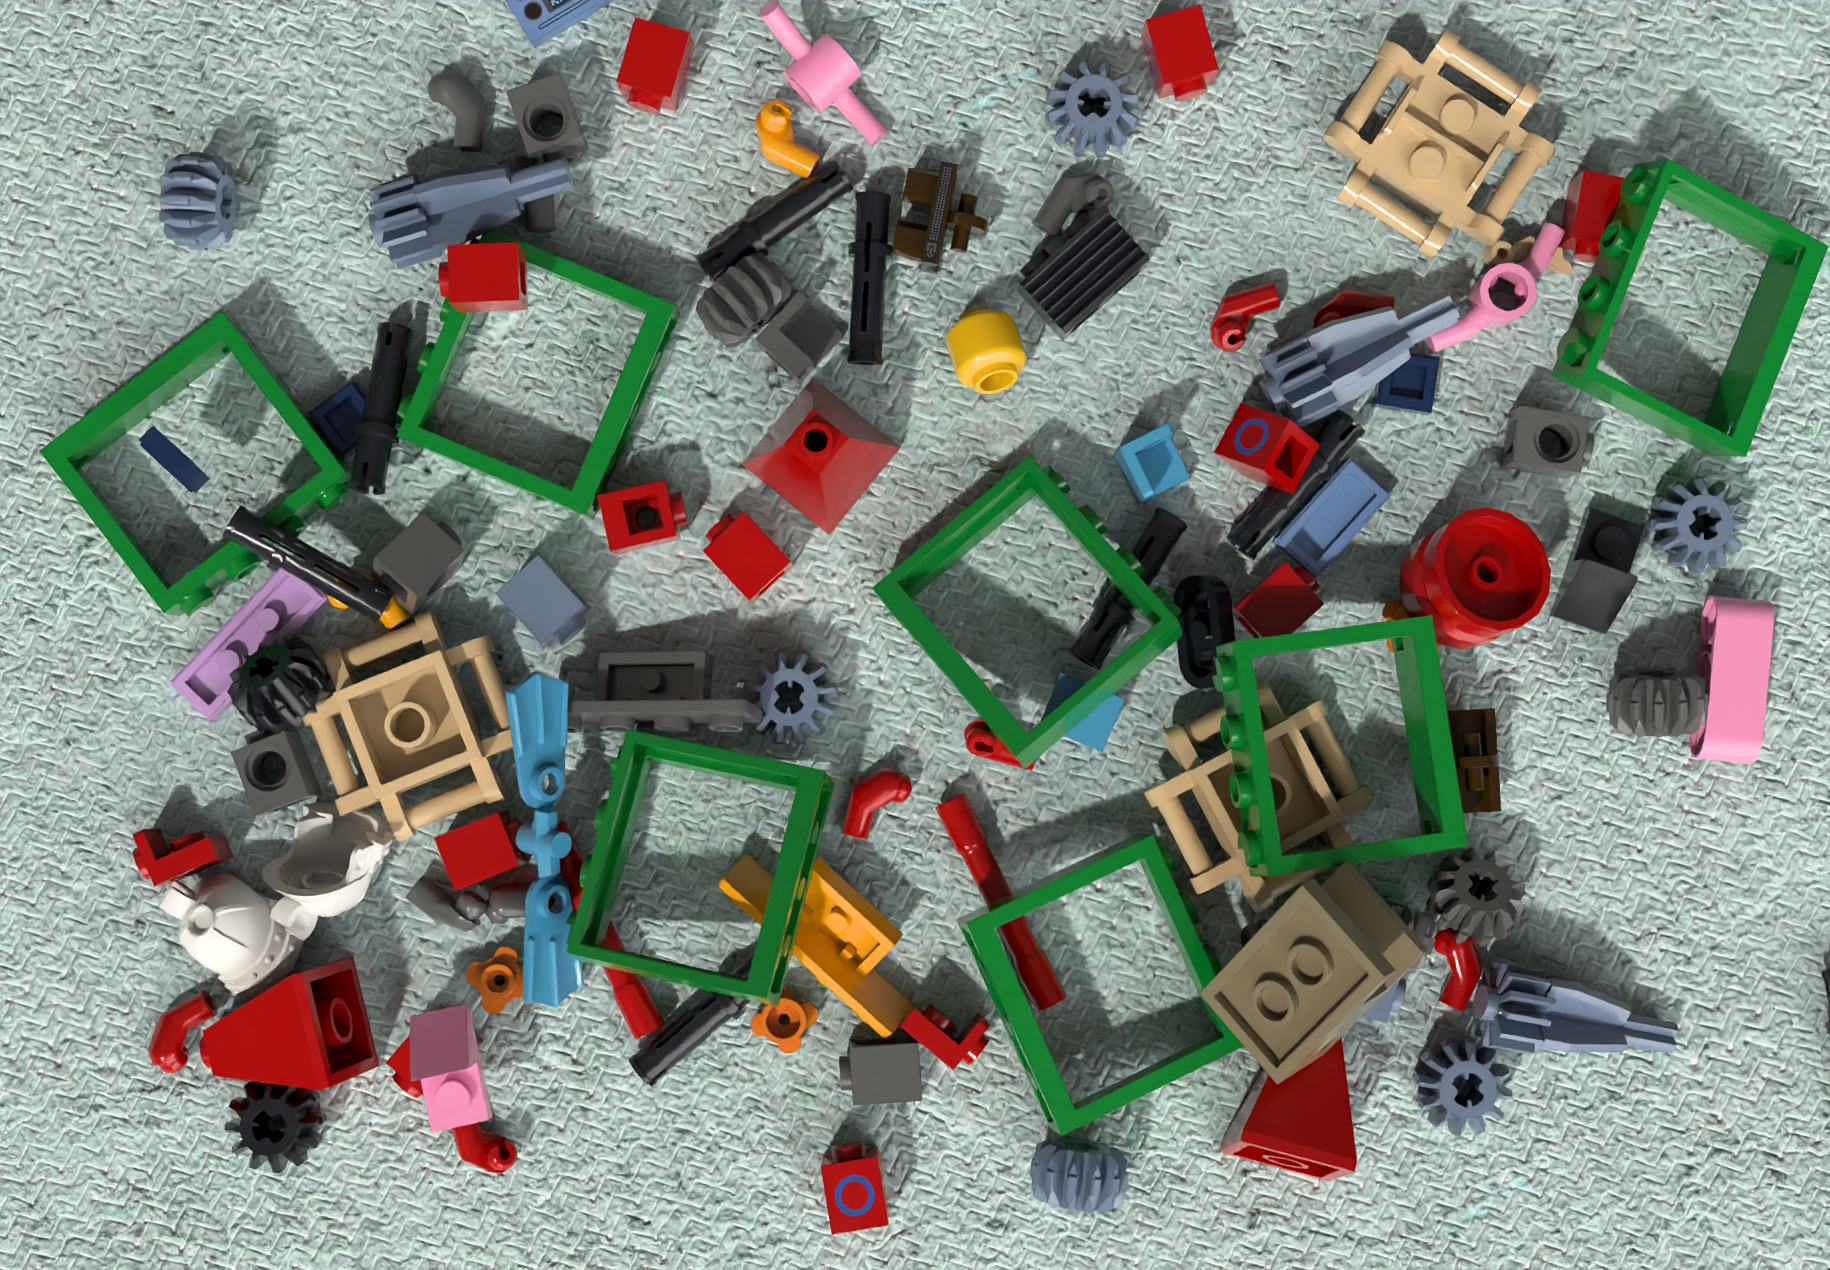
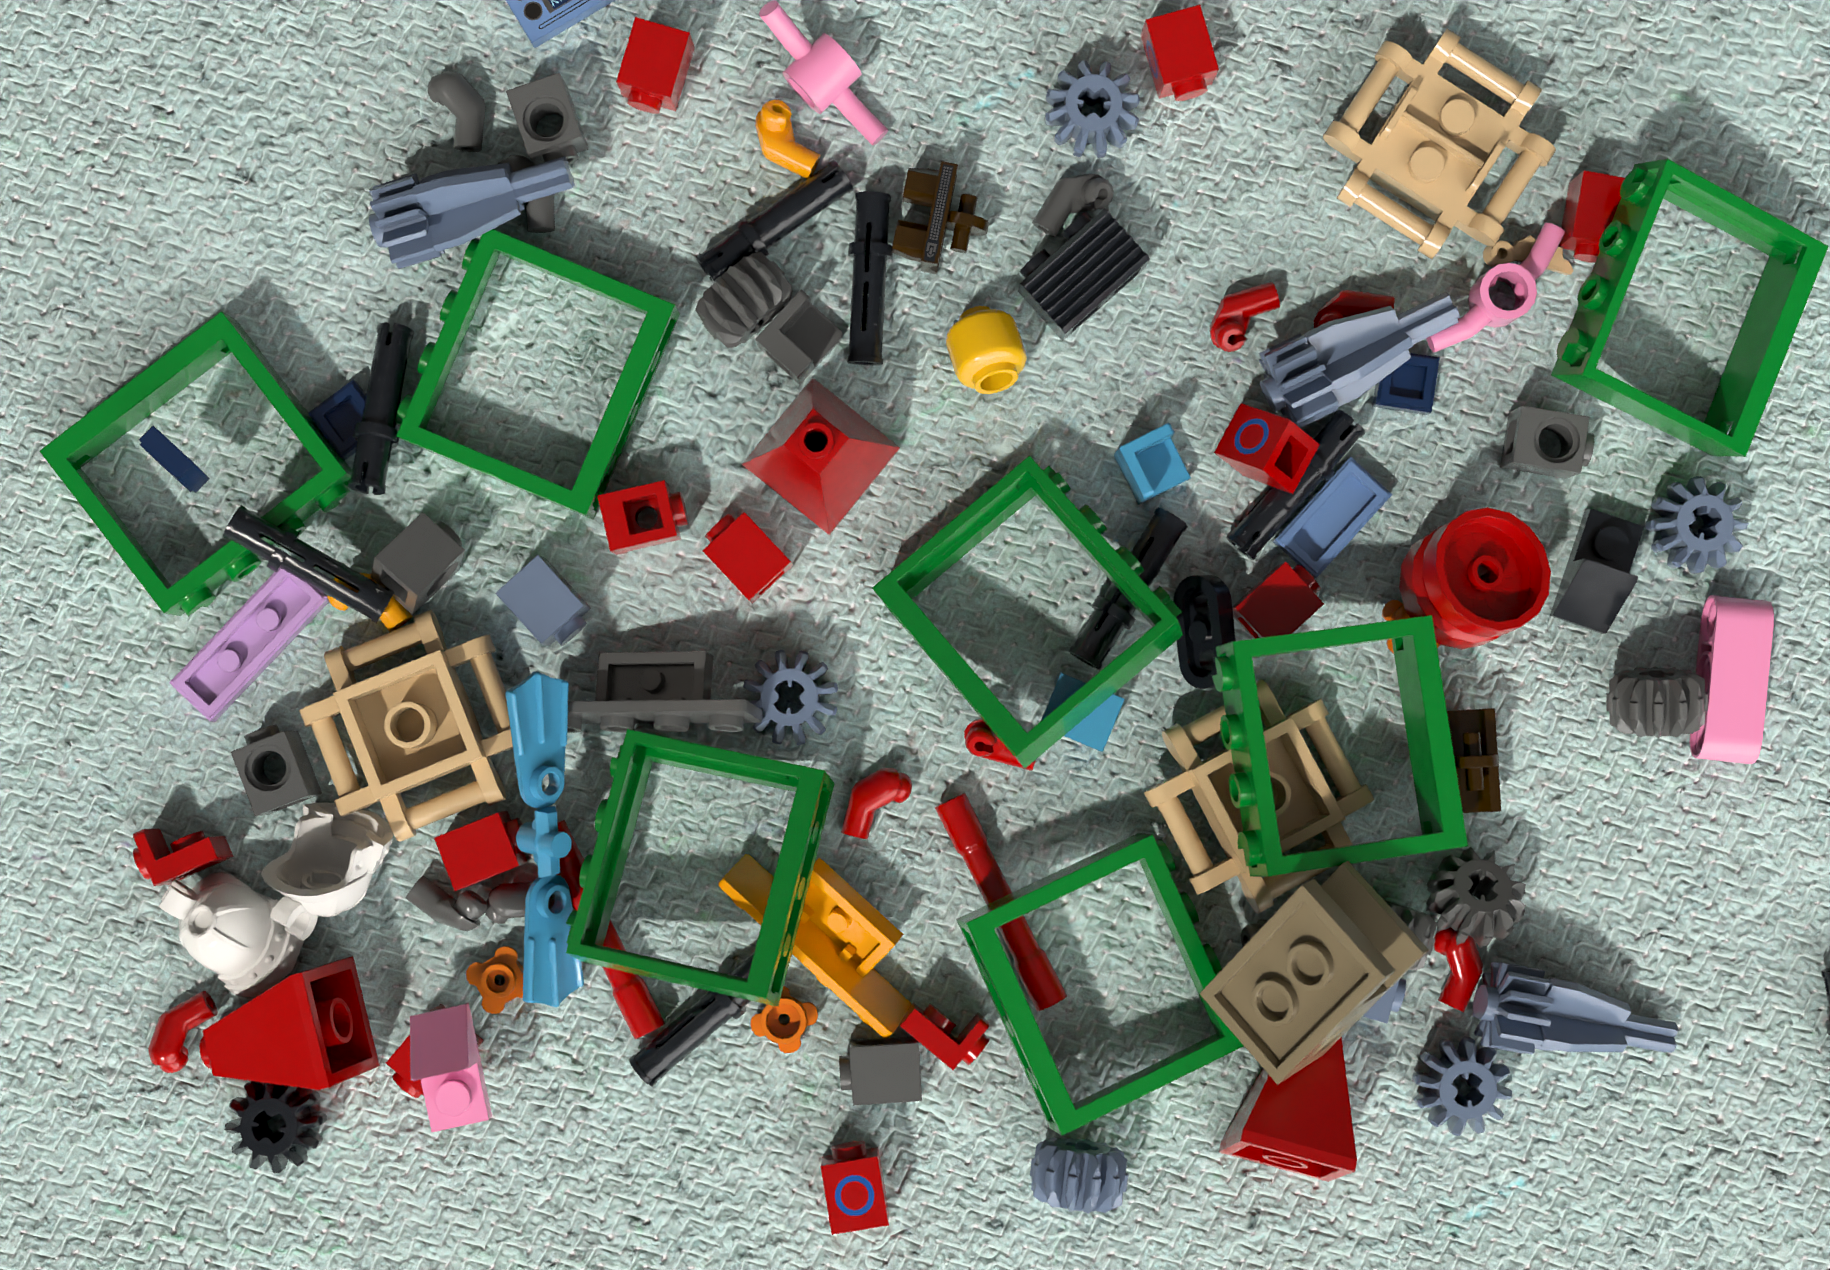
(198, 200): sand blue gear -> none
(279, 684): black gear -> none
(484, 1148): red arm -> none
(485, 277): red brick -> none

